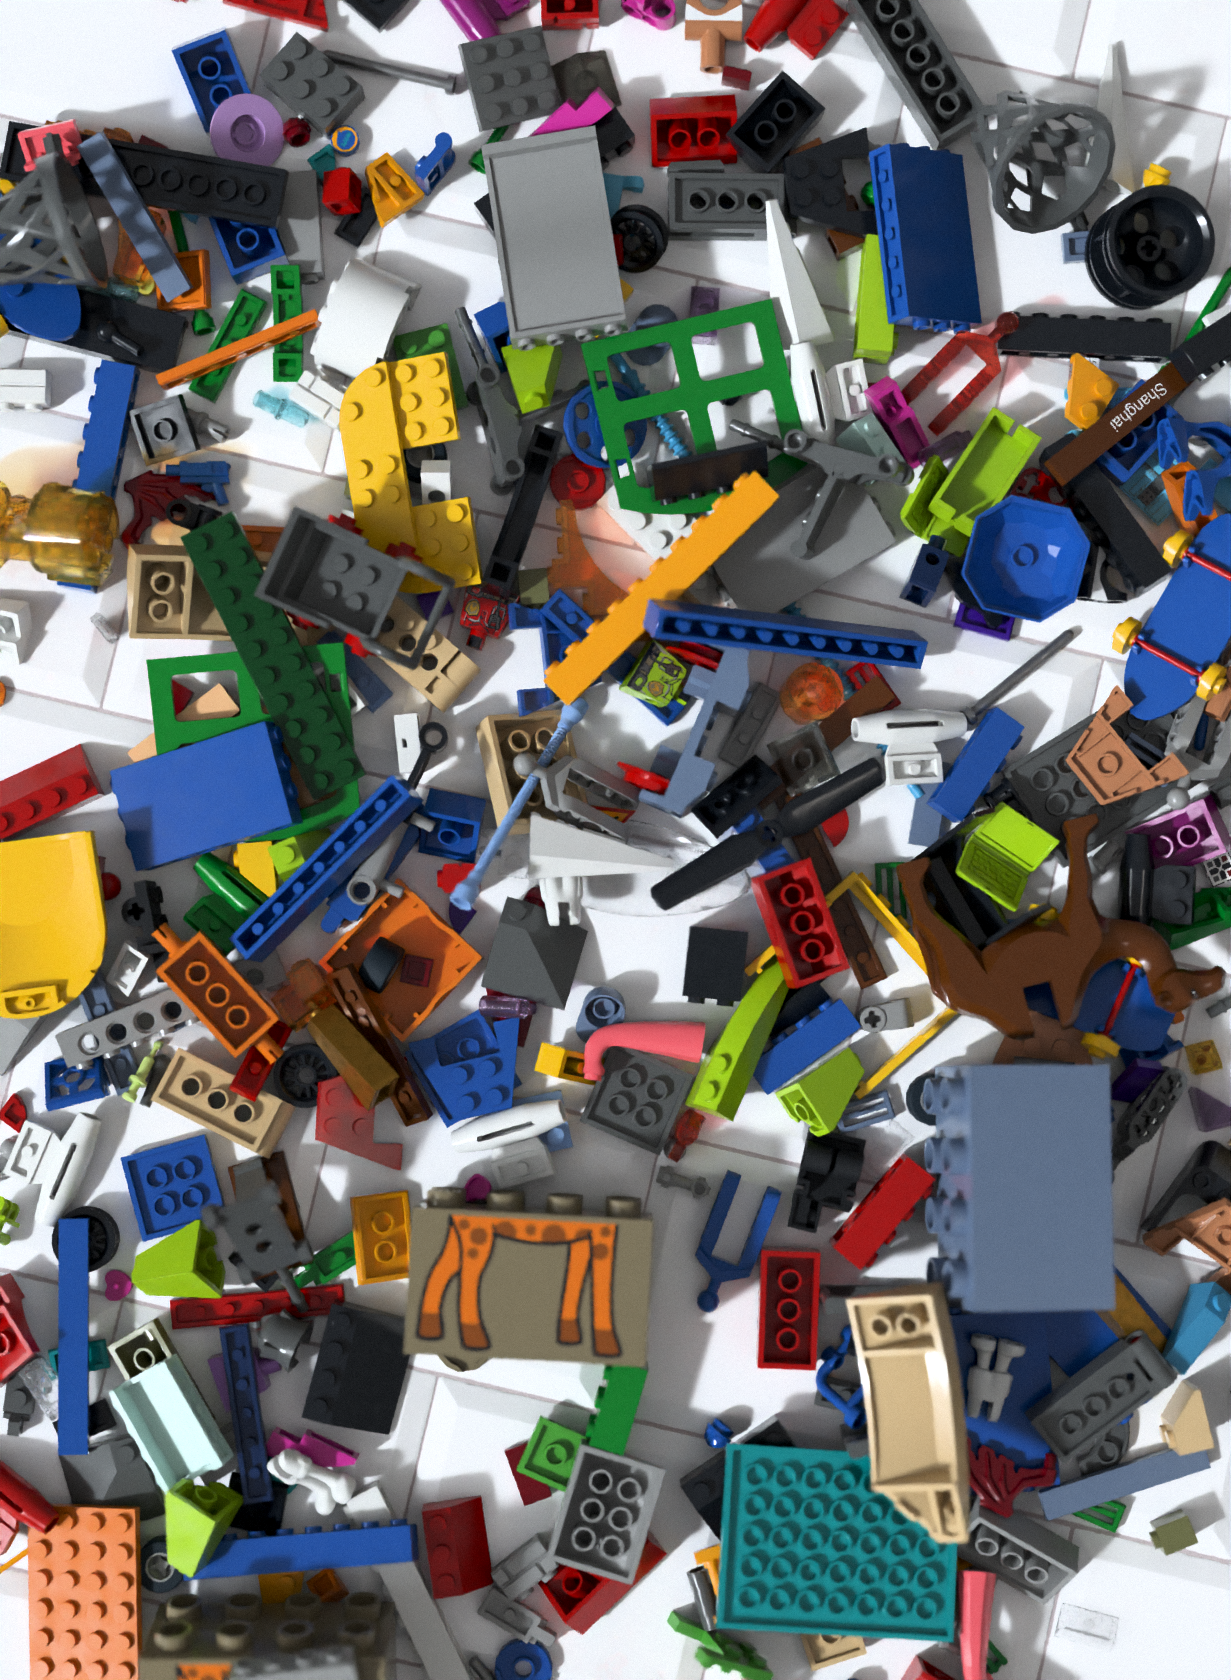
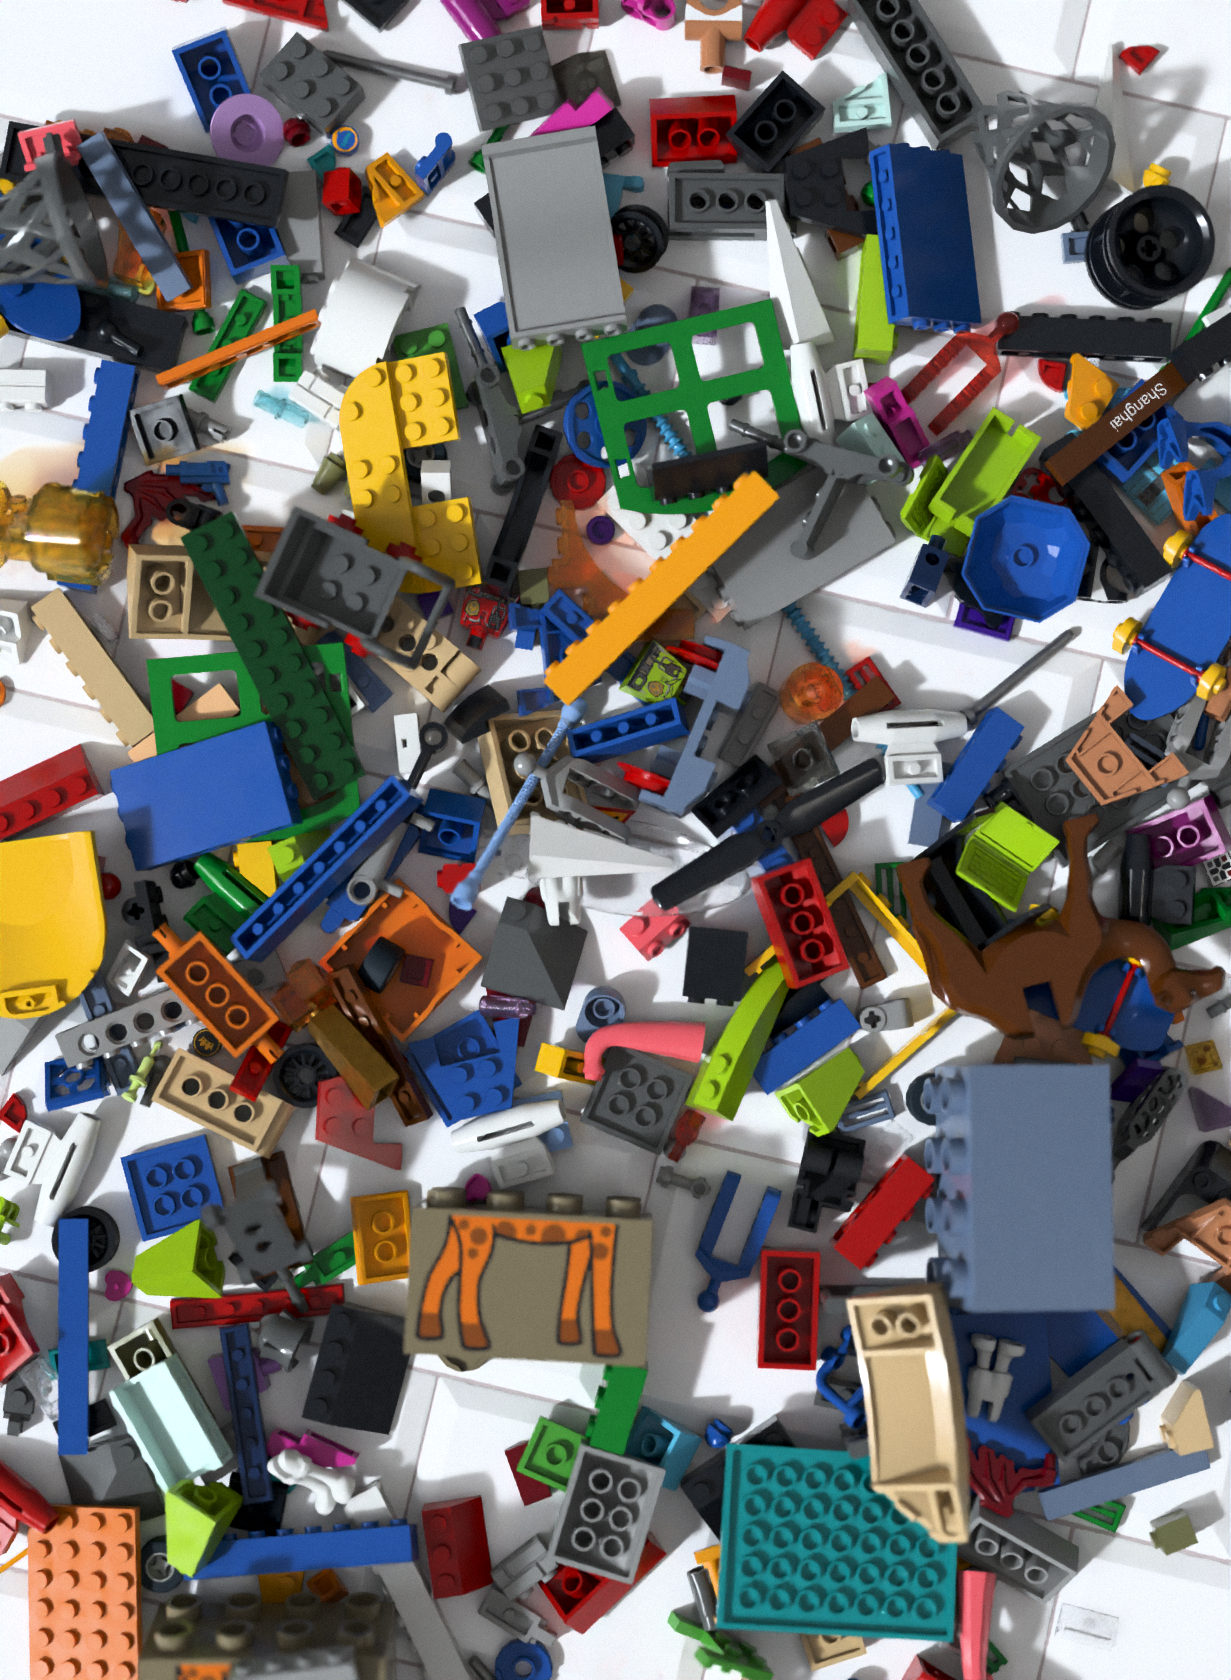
(95, 666): none -> tan brick
(183, 875): none -> black plate
(206, 1043): none -> tile
(329, 473): none -> olive cone
(469, 717): none -> black slope
(477, 784): none -> light grey pin
(525, 639): none -> blue piece
(600, 530): none -> dark purple tile
(629, 731): none -> blue brick
(653, 934): none -> coral bracket
(663, 1444): none -> medium azure slope
(784, 633): blue brick -> none
(863, 107): none -> light aqua wing
(1052, 374): none -> red tile
(1139, 57): none -> red tile

